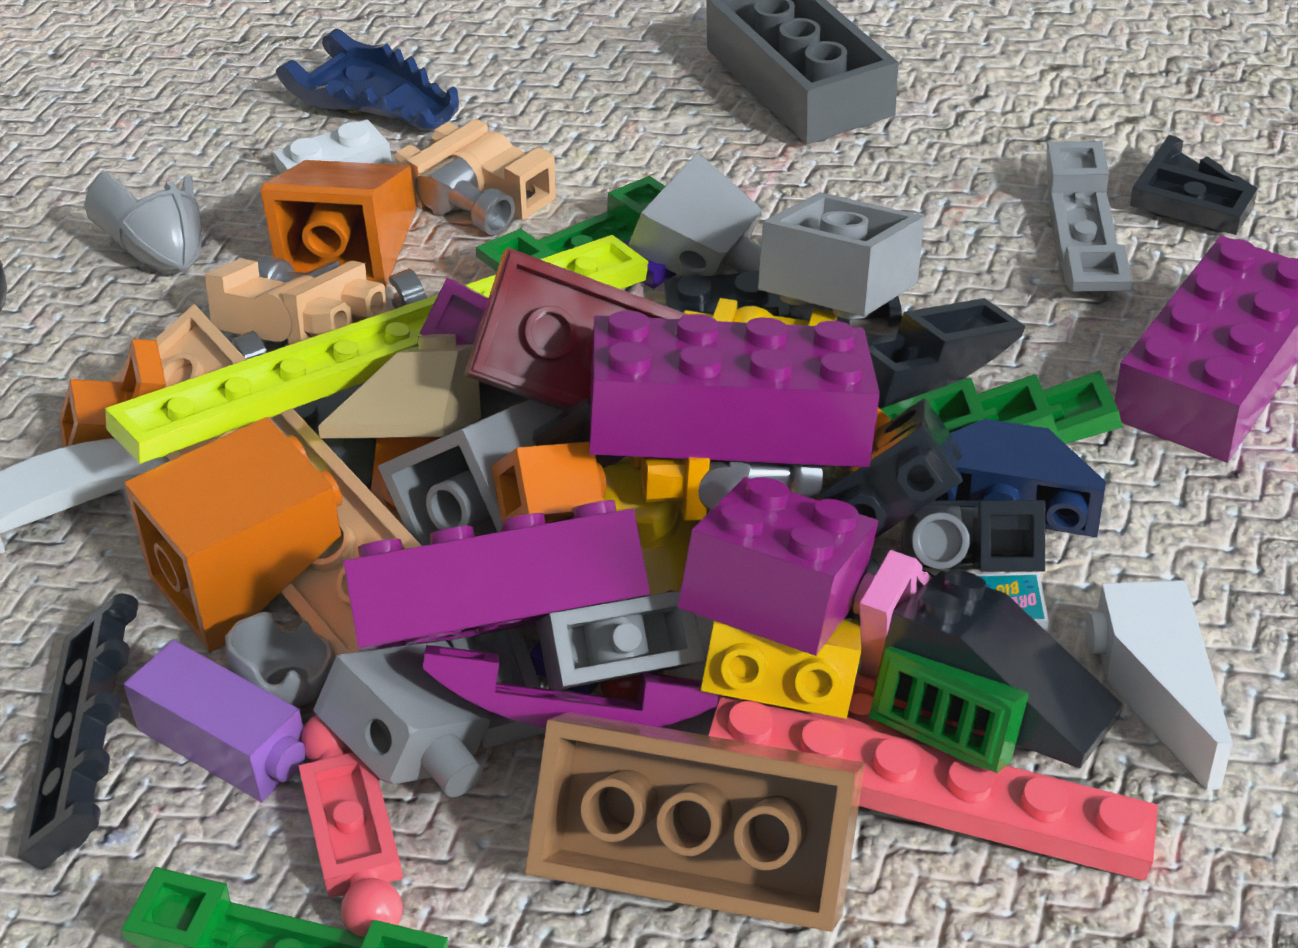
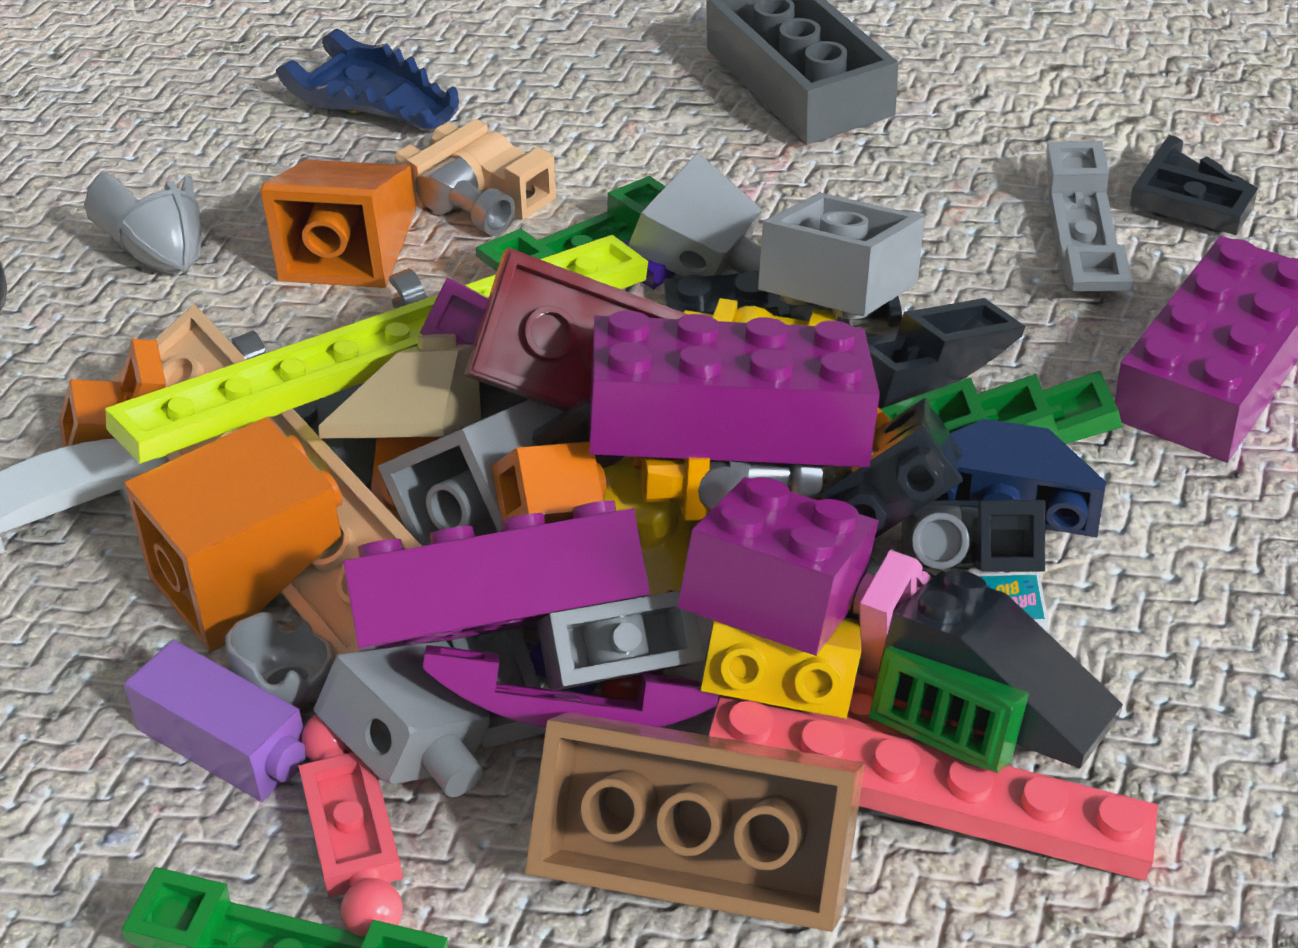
(74, 735): black hinge -> none
(288, 303): light nougat hips -> none
(349, 143): white plate -> none
(1162, 671): white slope -> none

